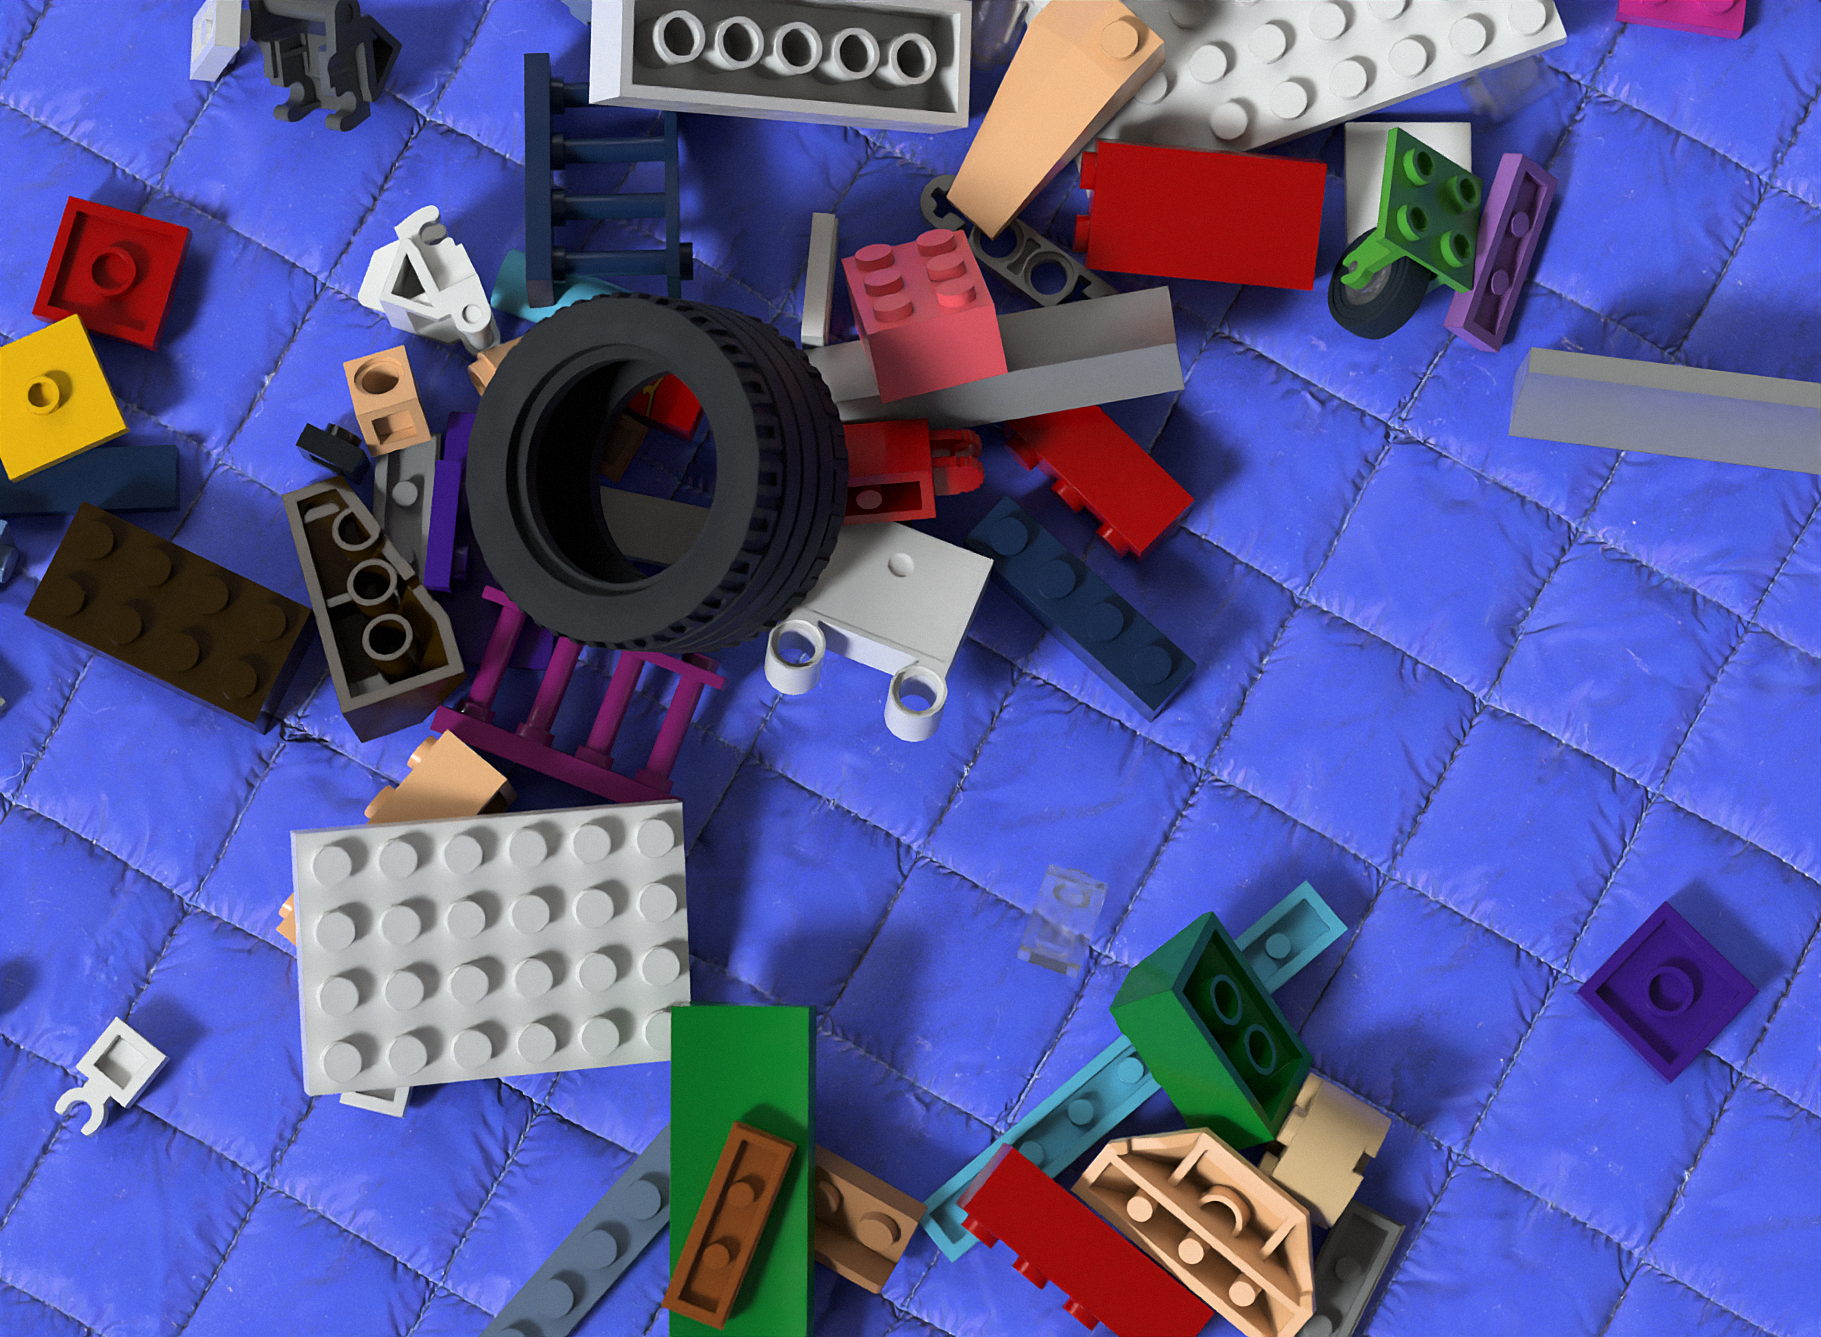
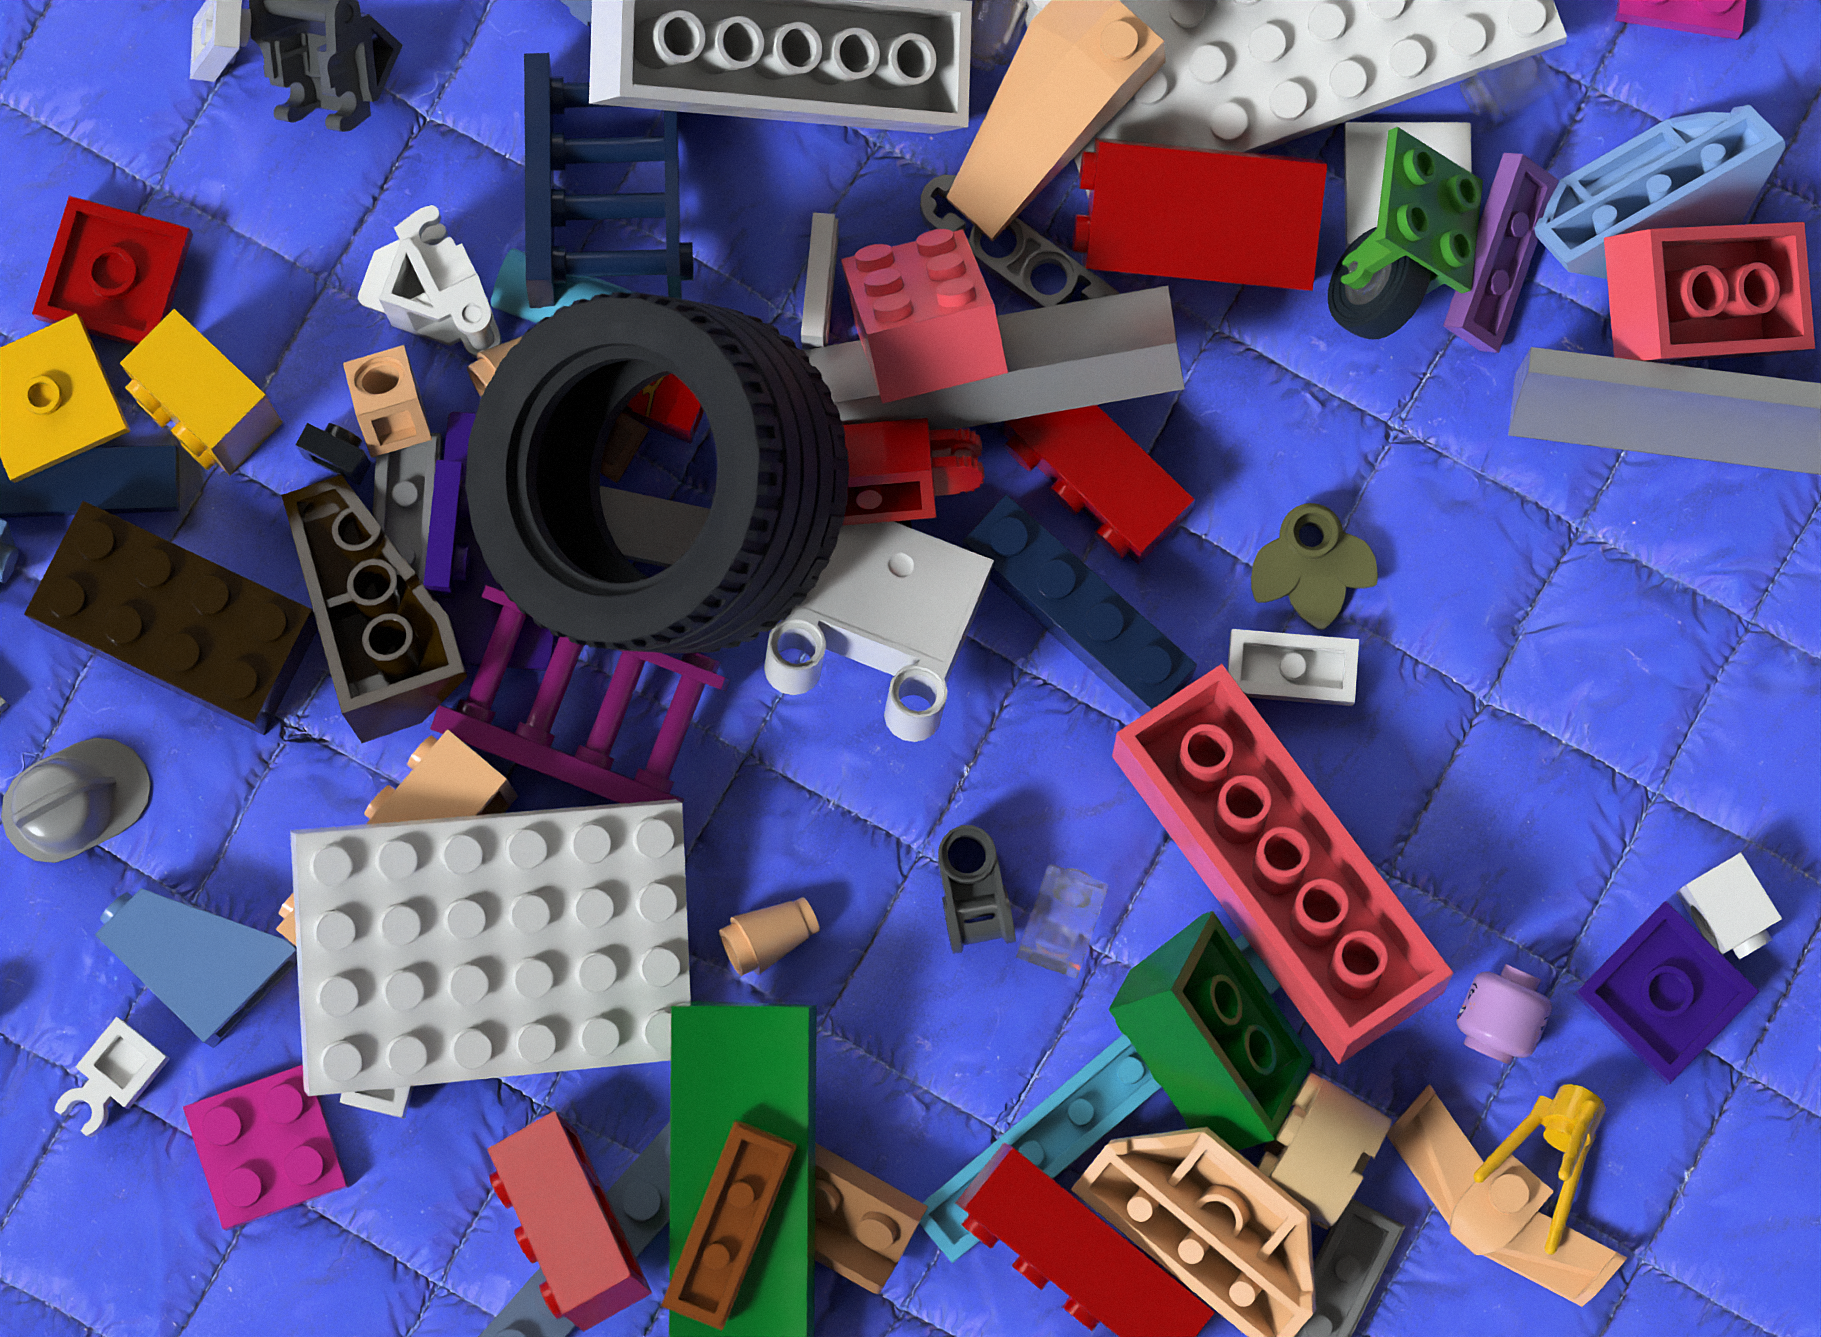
(75, 800): none -> light grey piece
(191, 383): none -> yellow brick
(195, 960): none -> medium blue slope
(265, 1148): none -> dark pink plate
(566, 1222): none -> brick
(767, 934): none -> light nougat cone
(974, 894): none -> dark grey piece
(1281, 863): none -> coral brick
(1294, 666): none -> white plate
(1313, 575): none -> olive plate
(1500, 1213): none -> light nougat plate
(1504, 1014): none -> lavender head
(1569, 1127): none -> yellow plant
(1671, 176): none -> light blue wedge
(1709, 292): none -> coral brick
(1730, 907): none -> white brick

